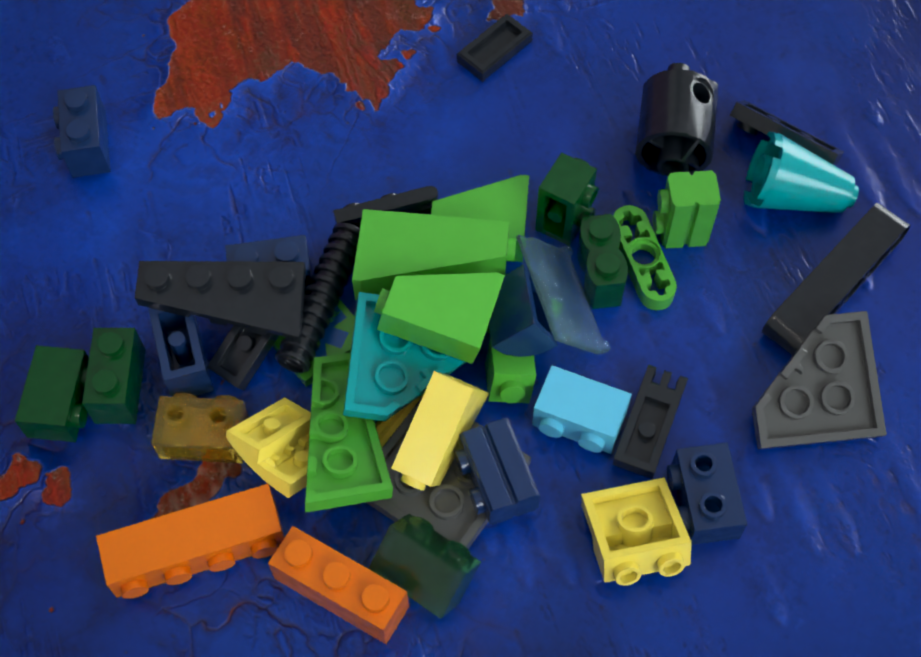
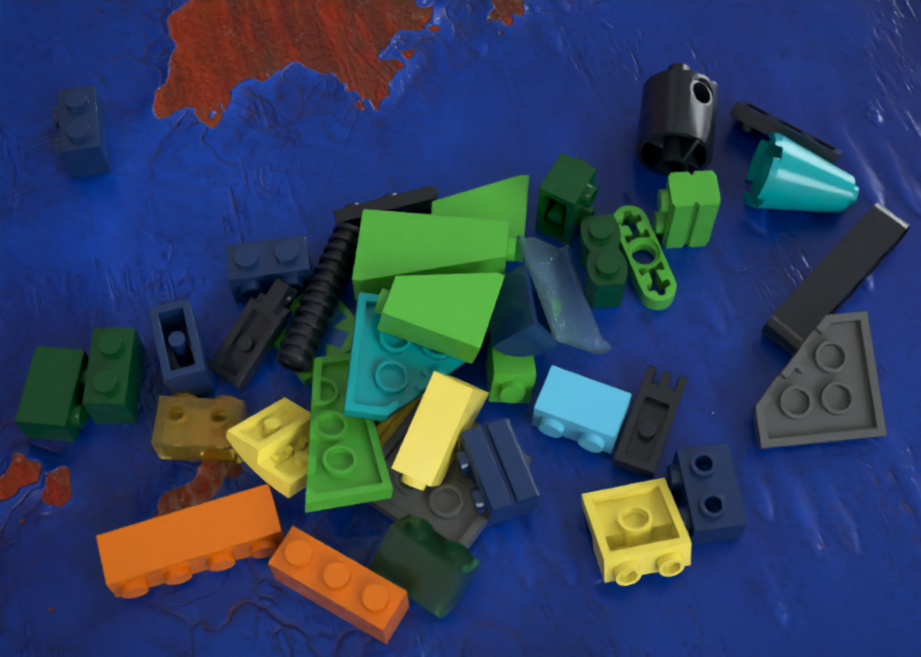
(245, 294): black wing -> none
(494, 47): black tile -> none

